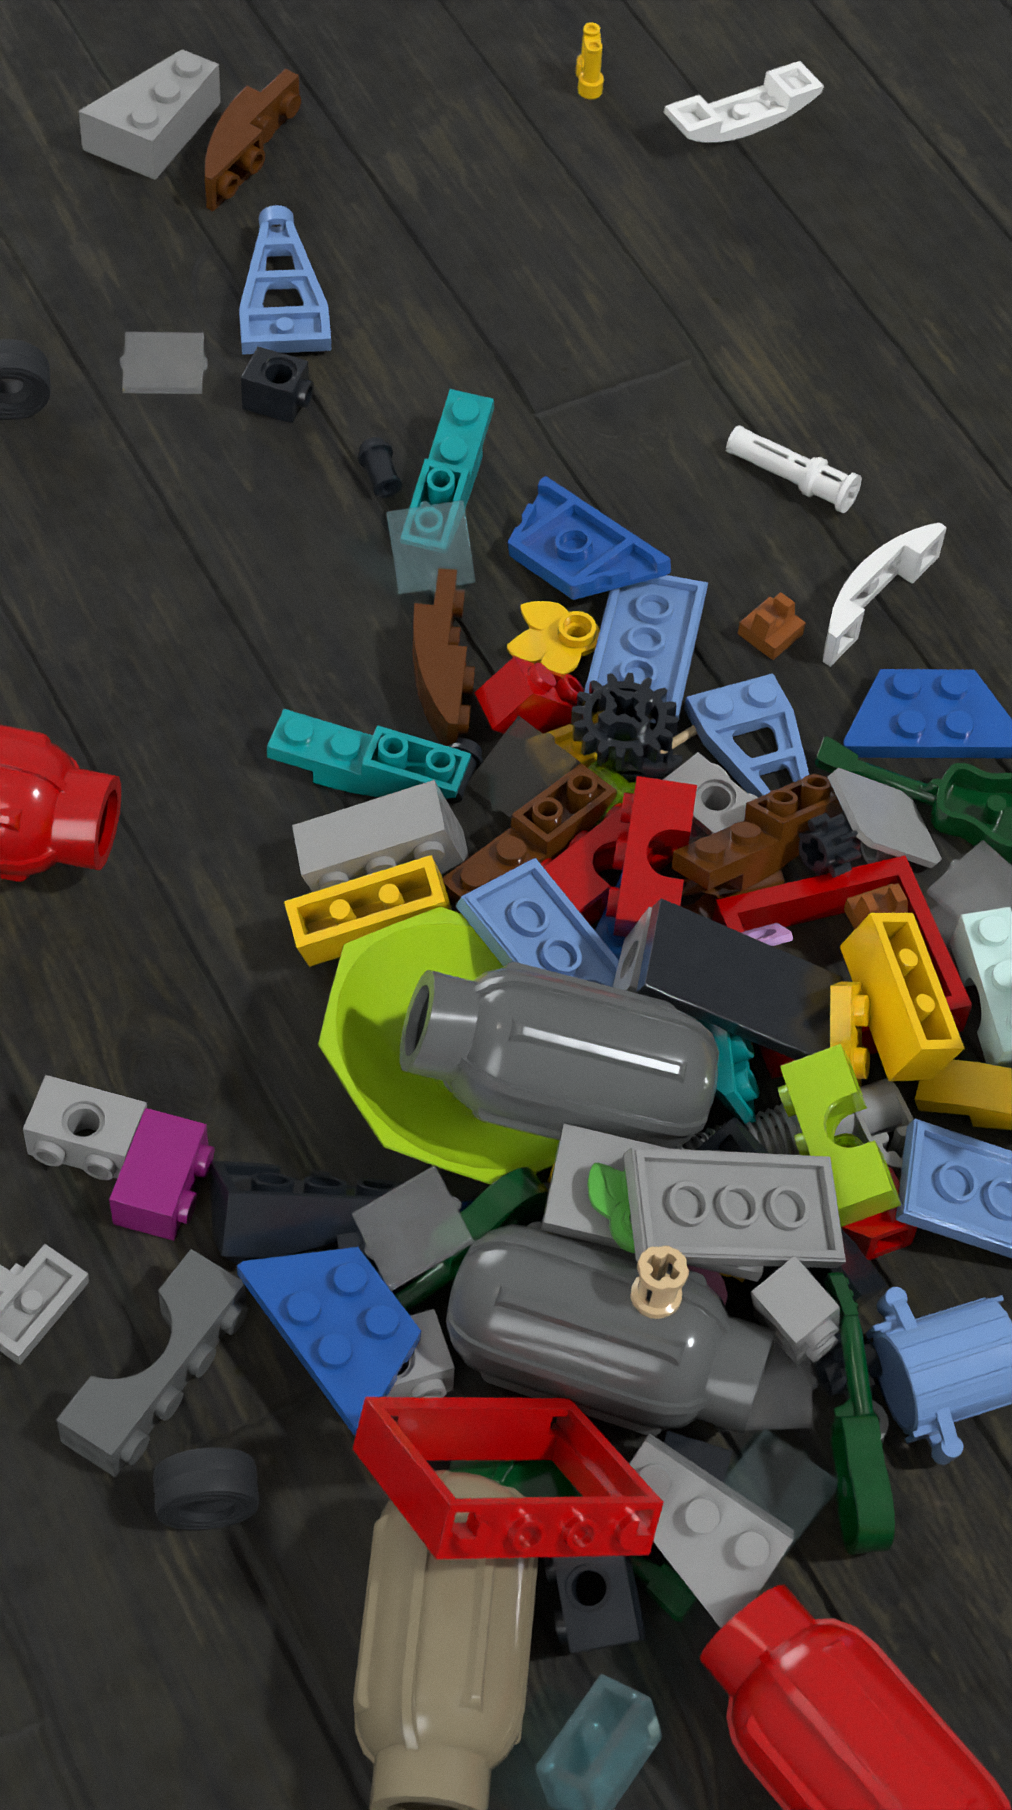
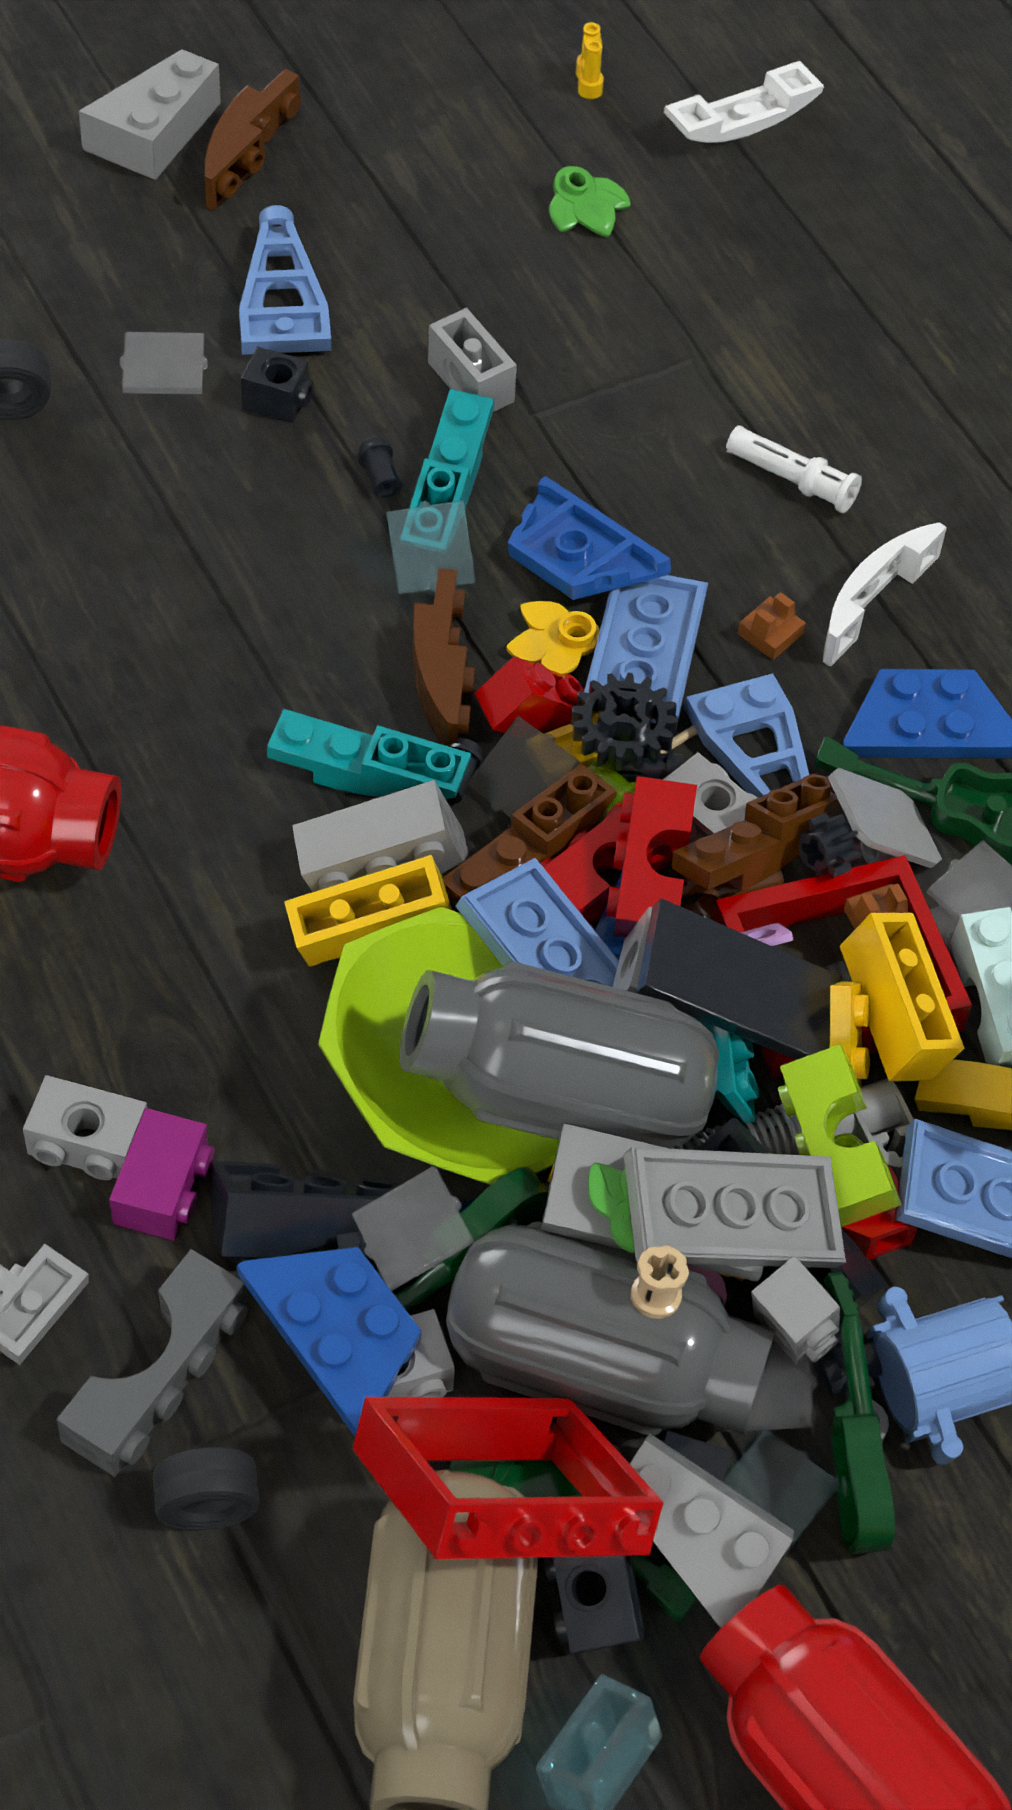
(471, 359): none -> light grey brick
(590, 204): none -> bright green plate

